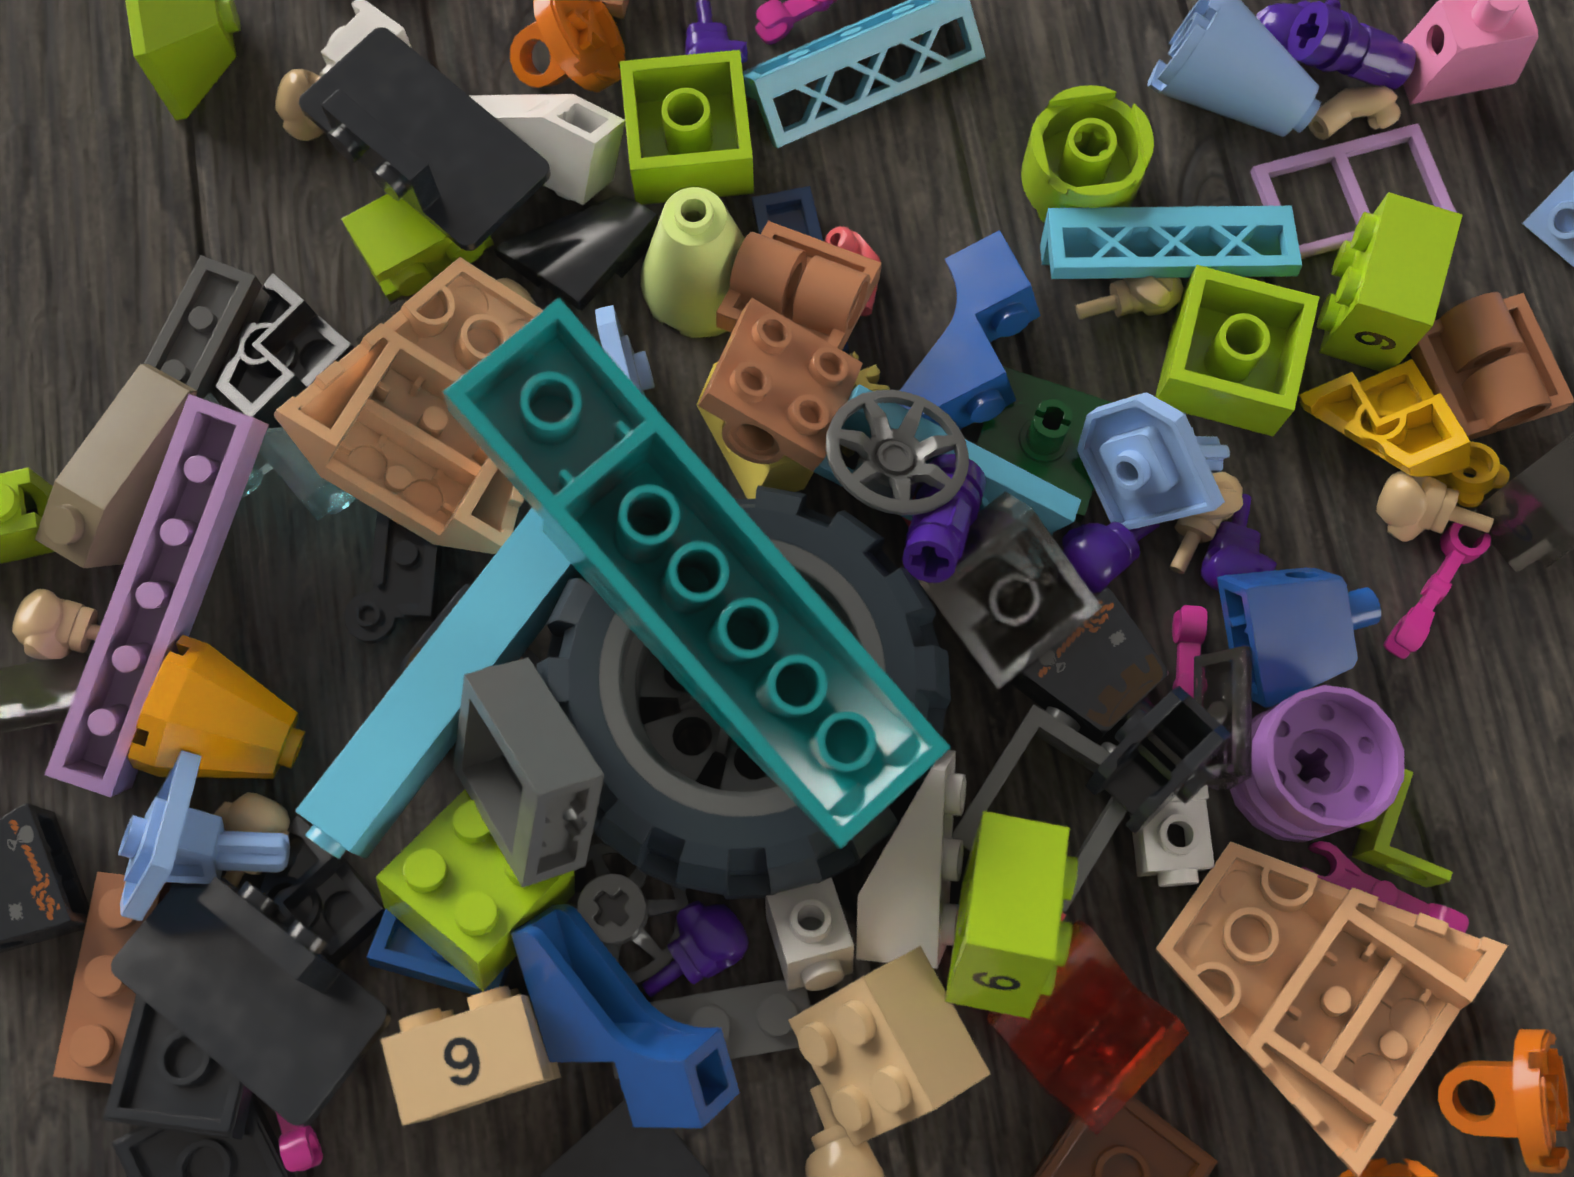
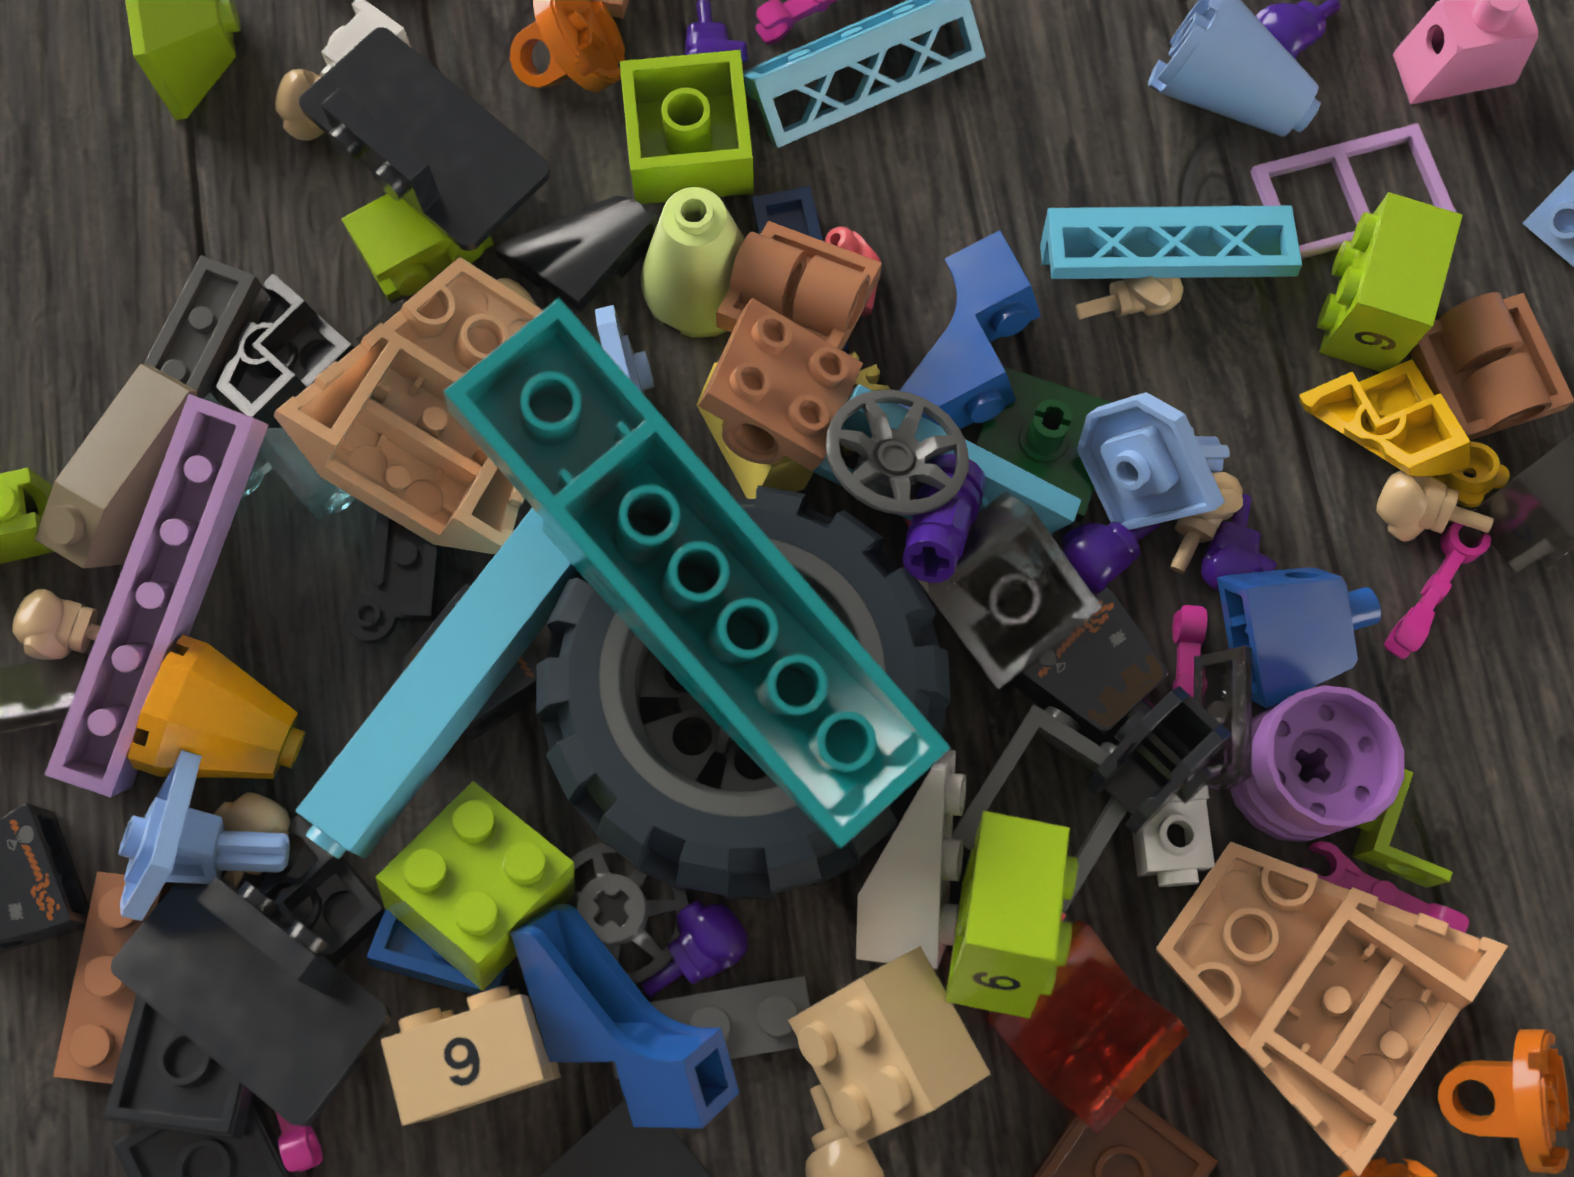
(526, 771): dark grey window -> none
(566, 131): white slope -> none
(810, 936): white brick -> none
(1086, 151): lime brick -> none
(1237, 350): lime brick -> none
(1337, 41): dark purple axle -> none
(1374, 102): tan arm -> none

